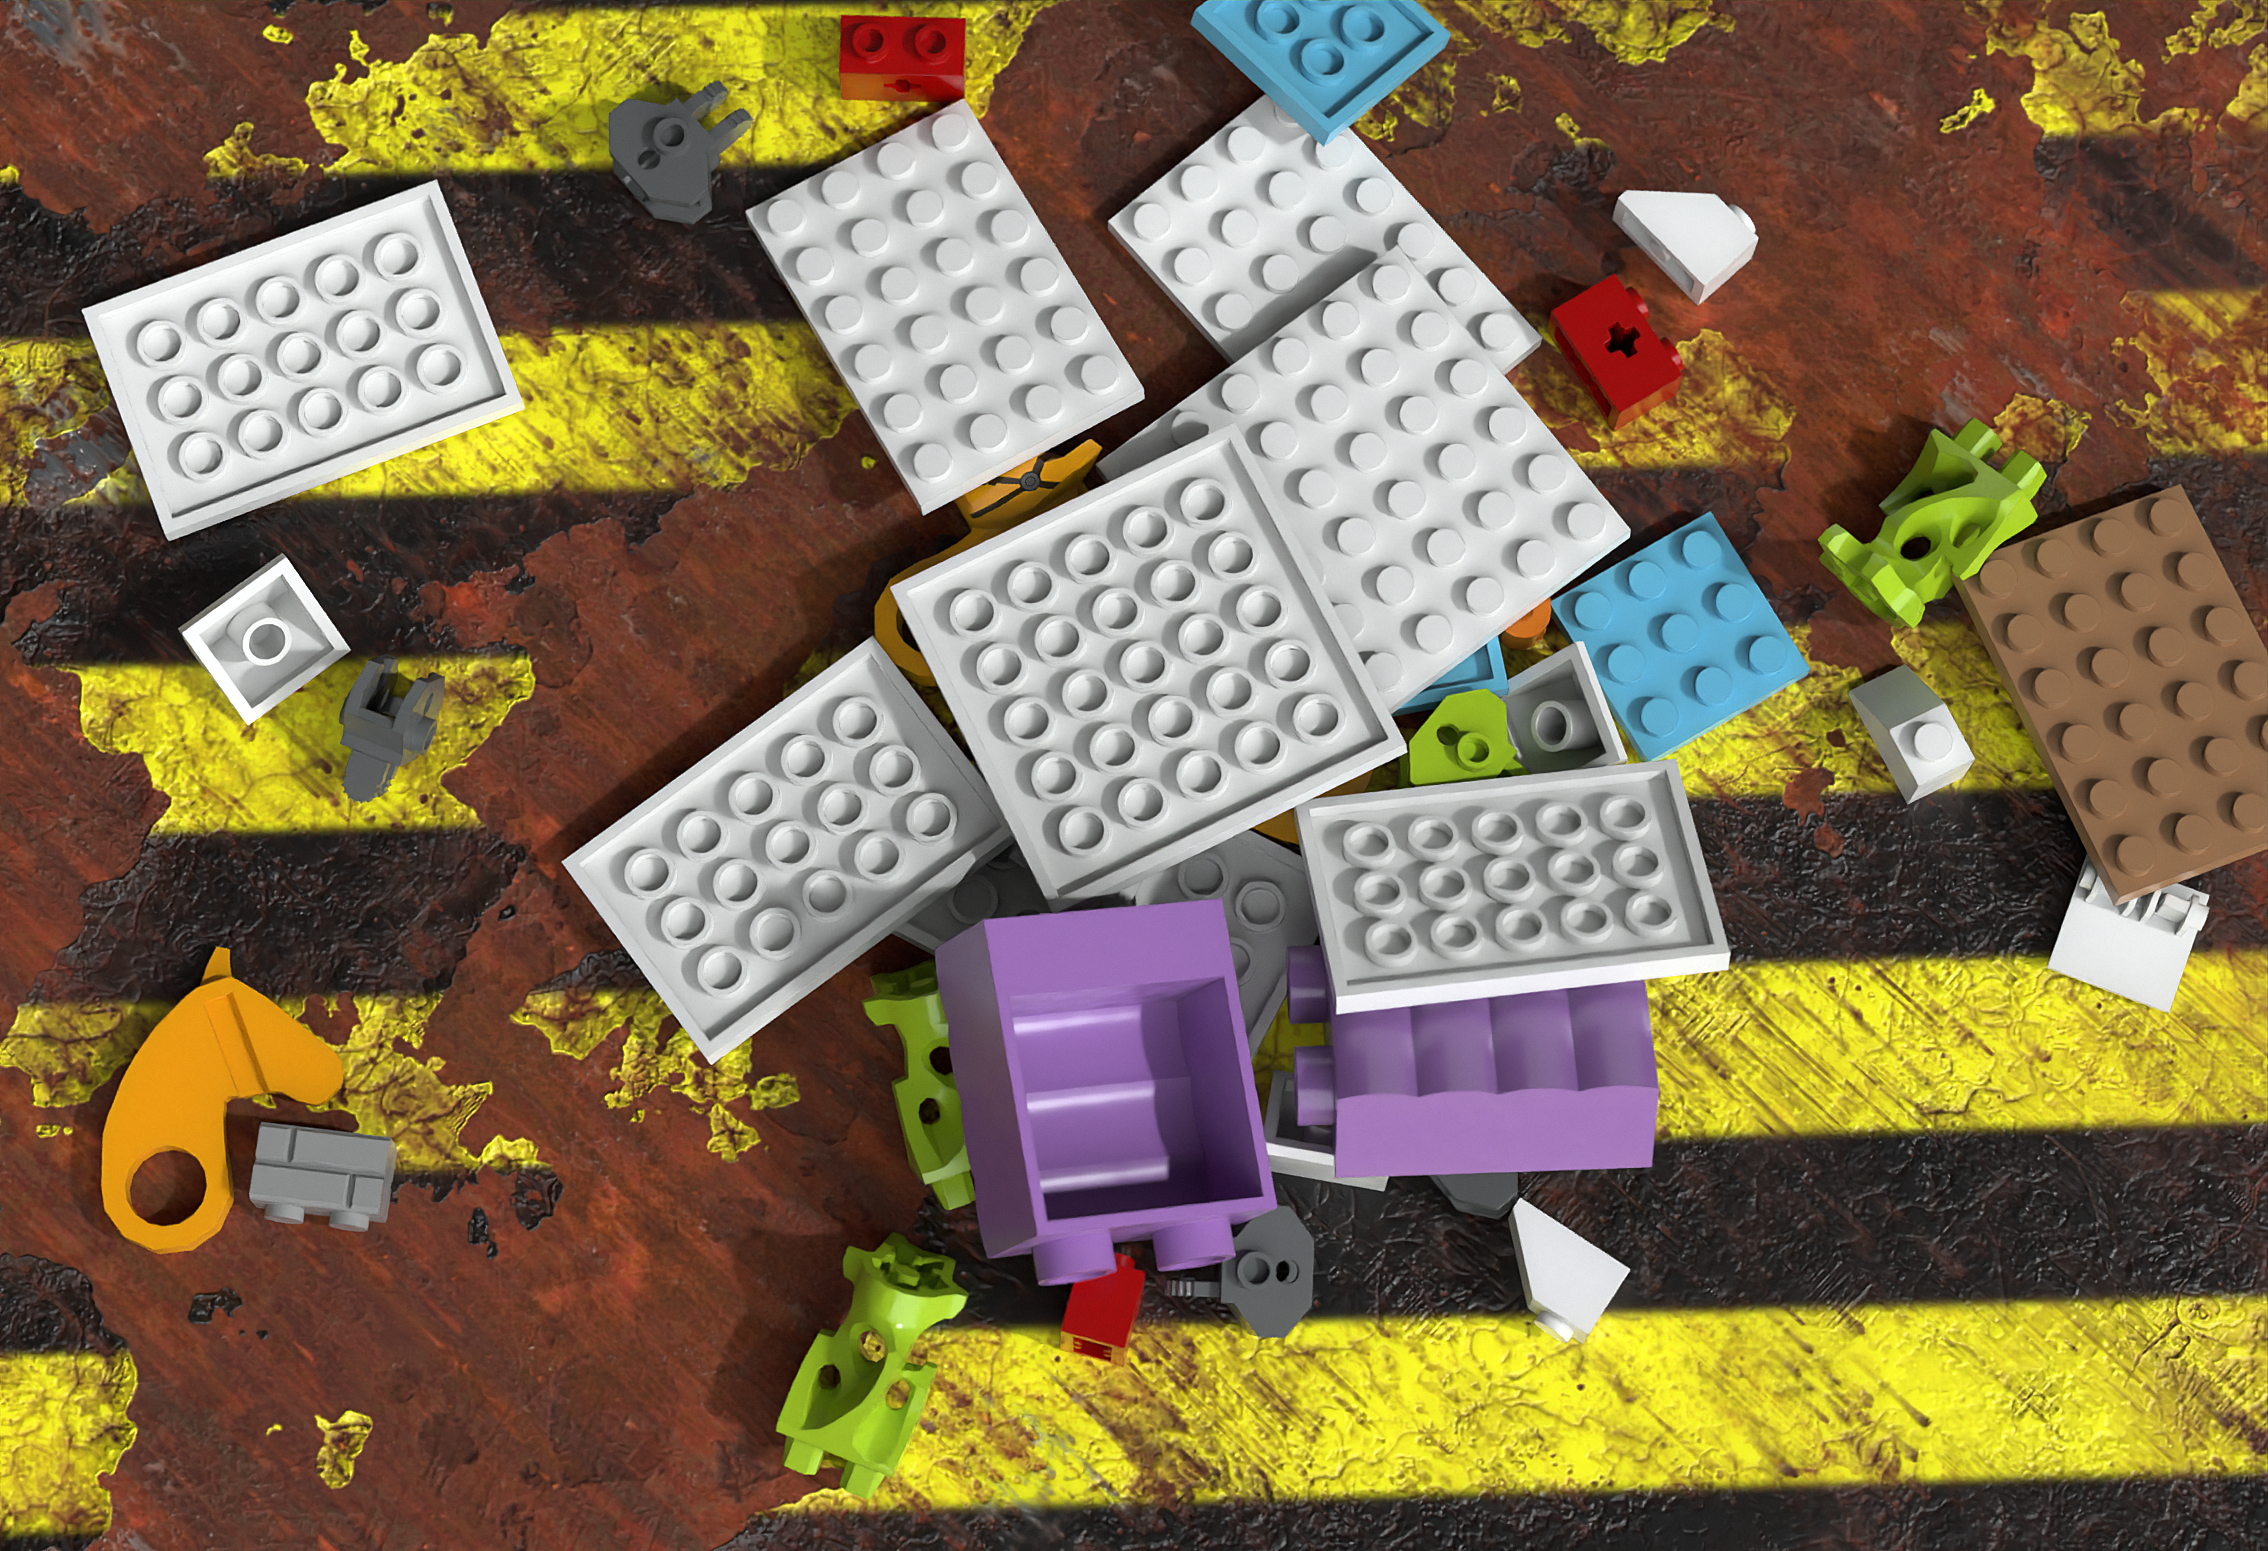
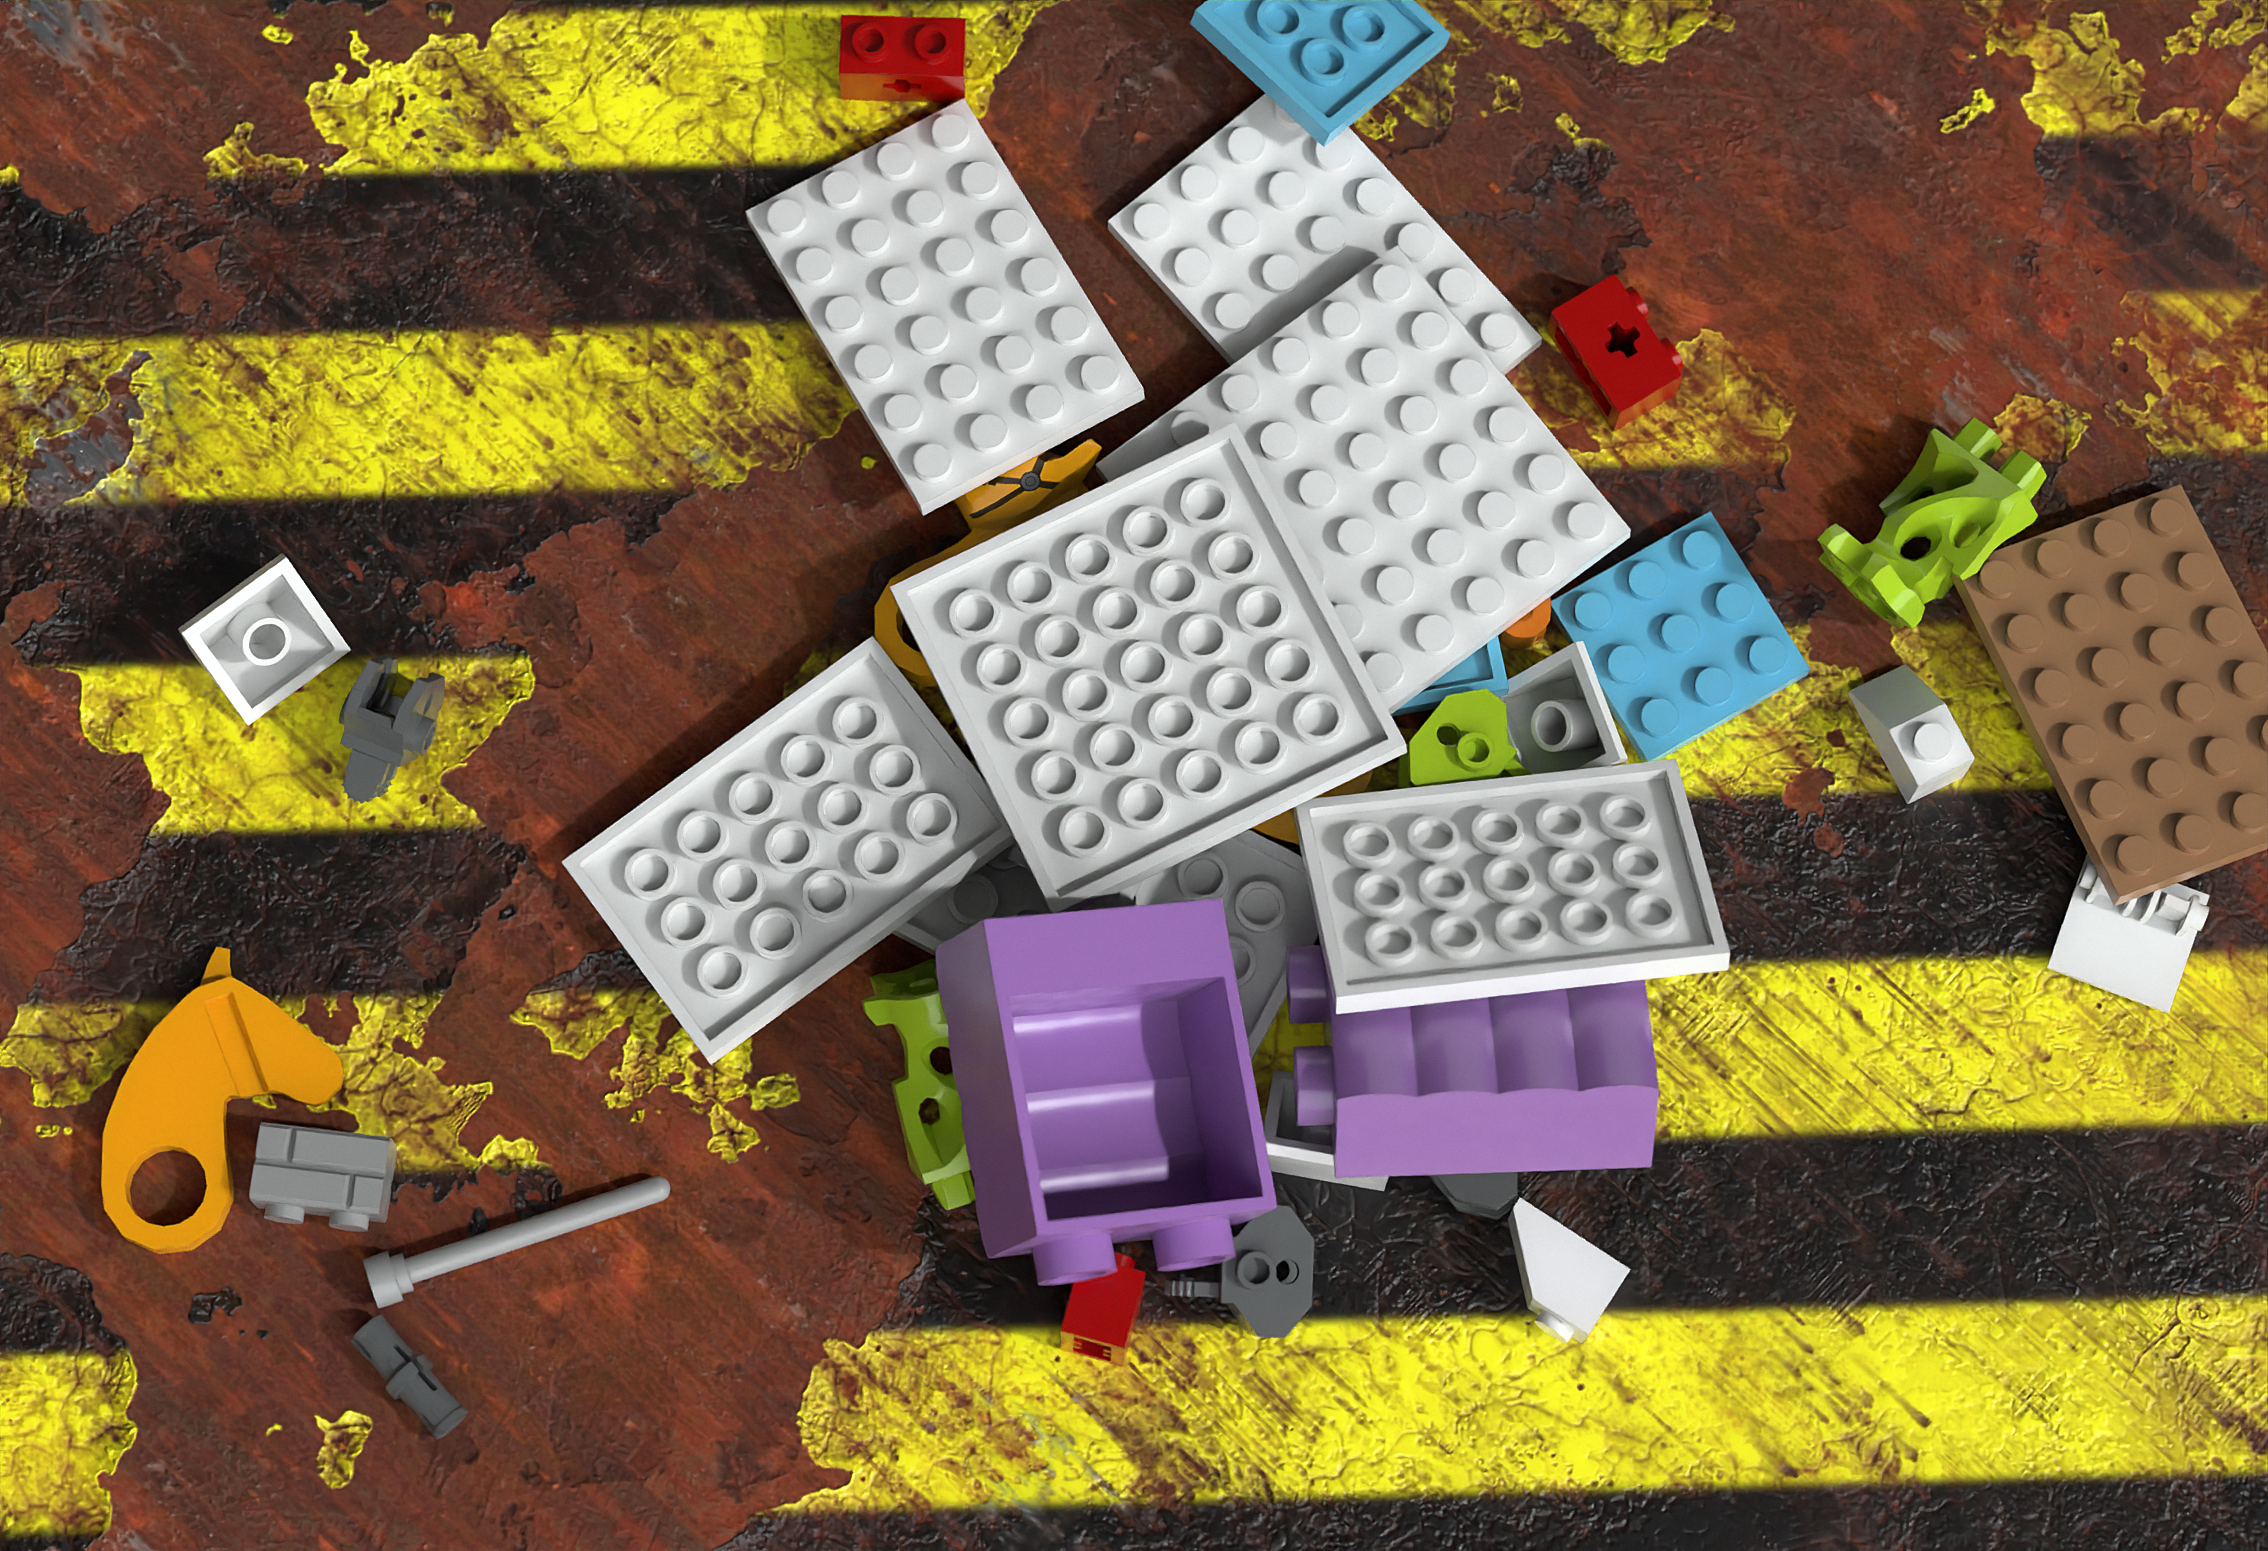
(302, 360): white plate -> none
(395, 1275): none -> light grey piece
(409, 1376): none -> dark grey pin
(668, 153): dark grey hinge -> none
(855, 1415): lime hips -> none
(1688, 236): white slope -> none

